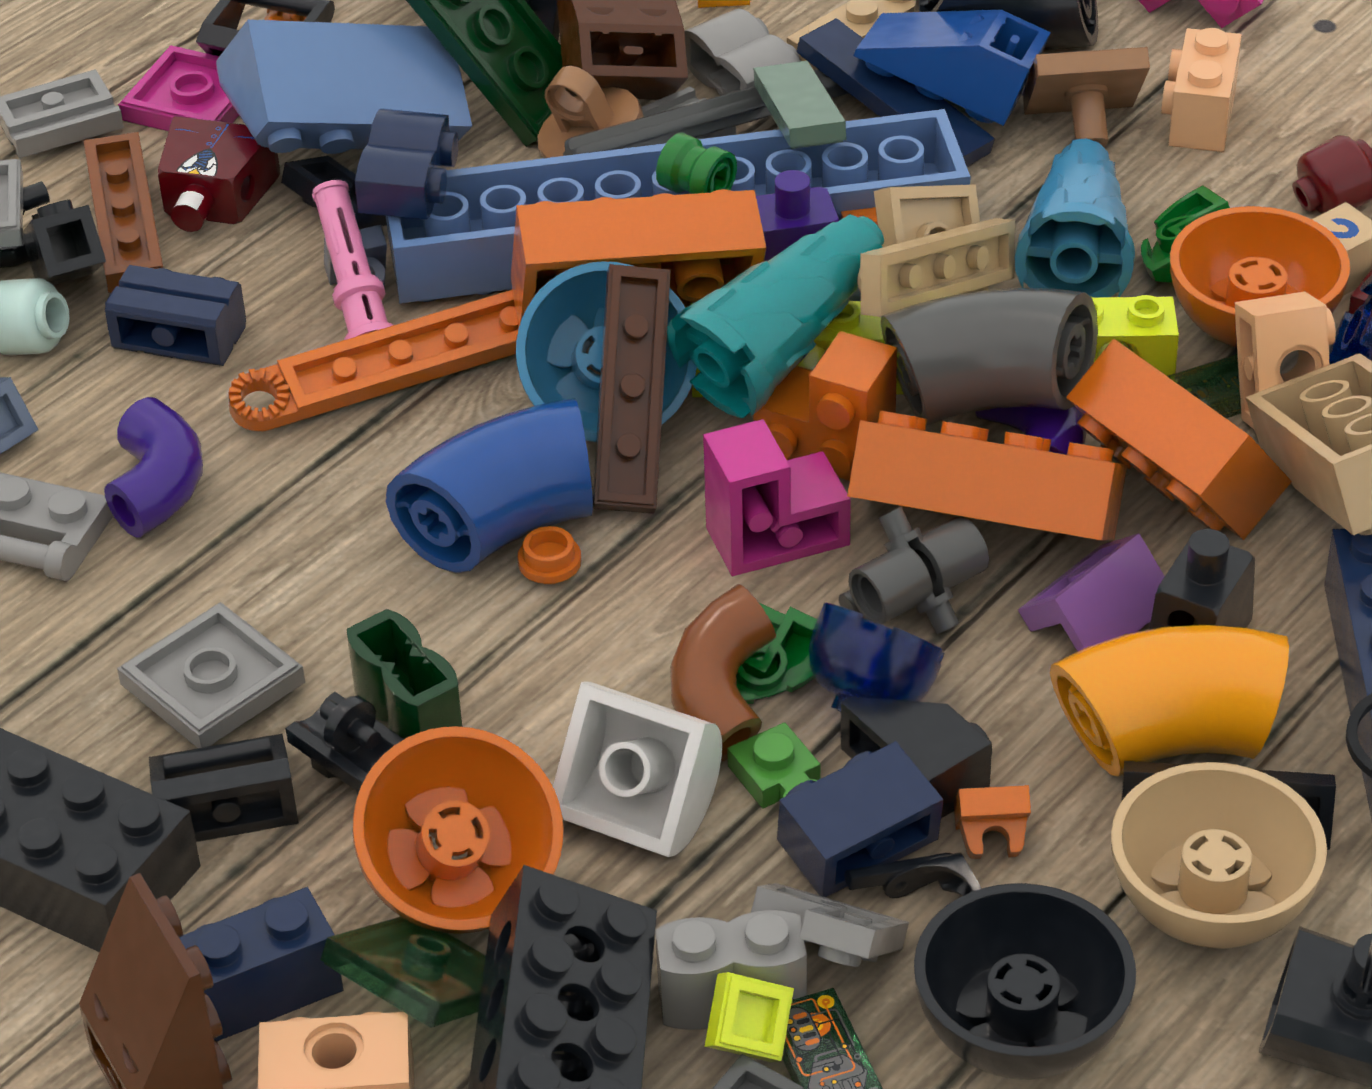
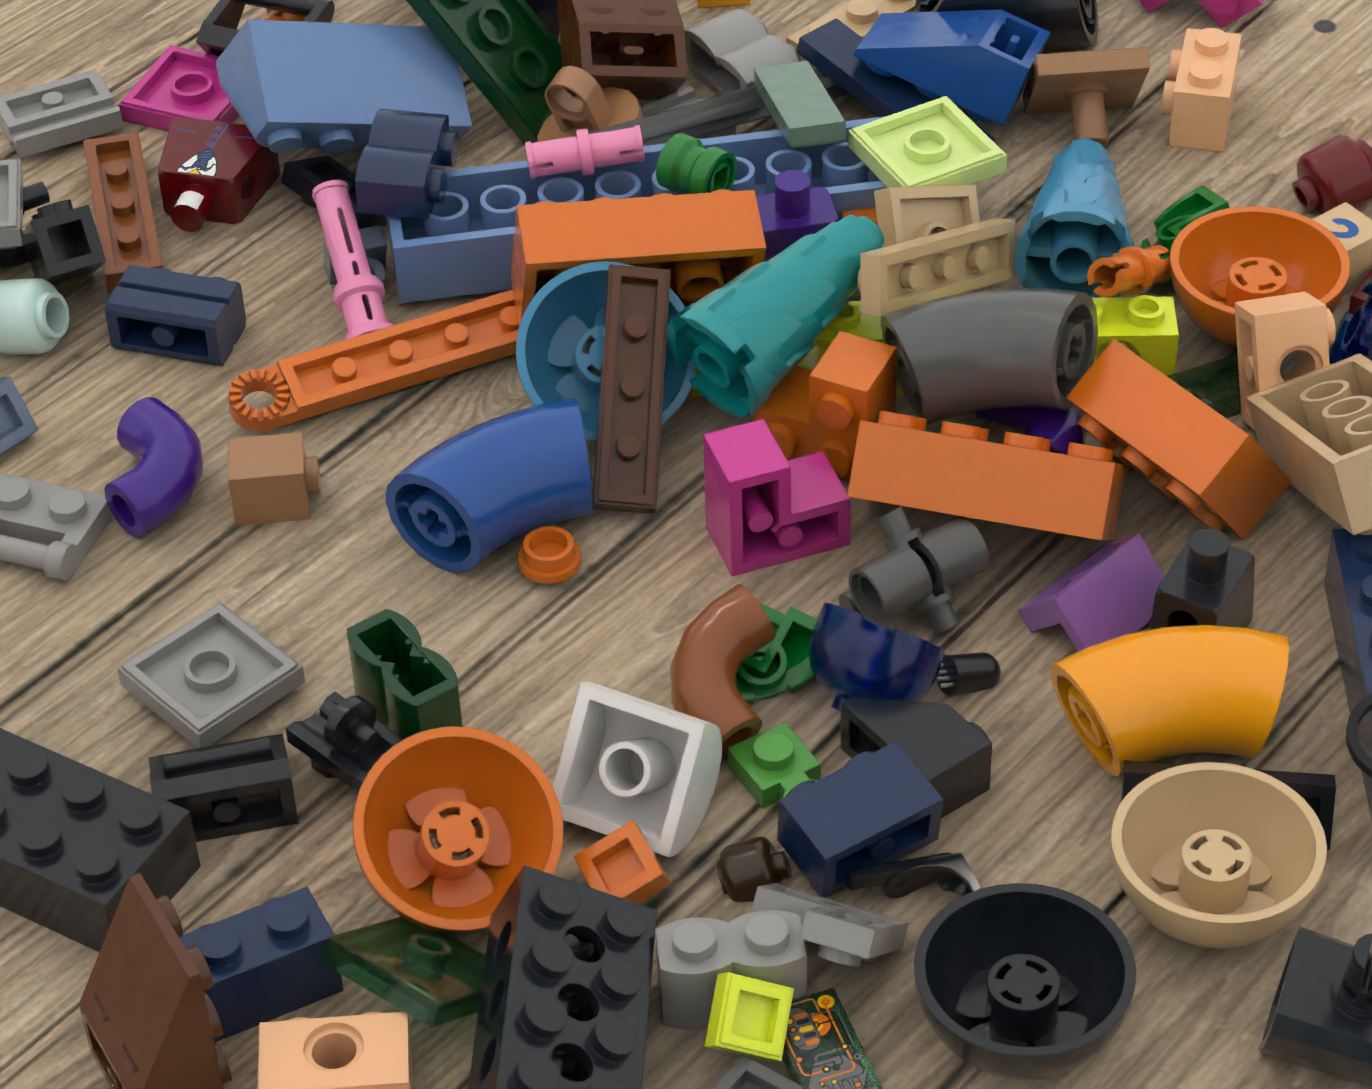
(271, 478): none -> medium nougat brick
(585, 152): none -> bright pink pin
(623, 865): none -> orange plate
(751, 865): none -> dark brown piece
(927, 147): none -> yellowish green tile
(968, 673): none -> black piece
(992, 809): orange tile -> none
(1129, 271): none -> orange pin

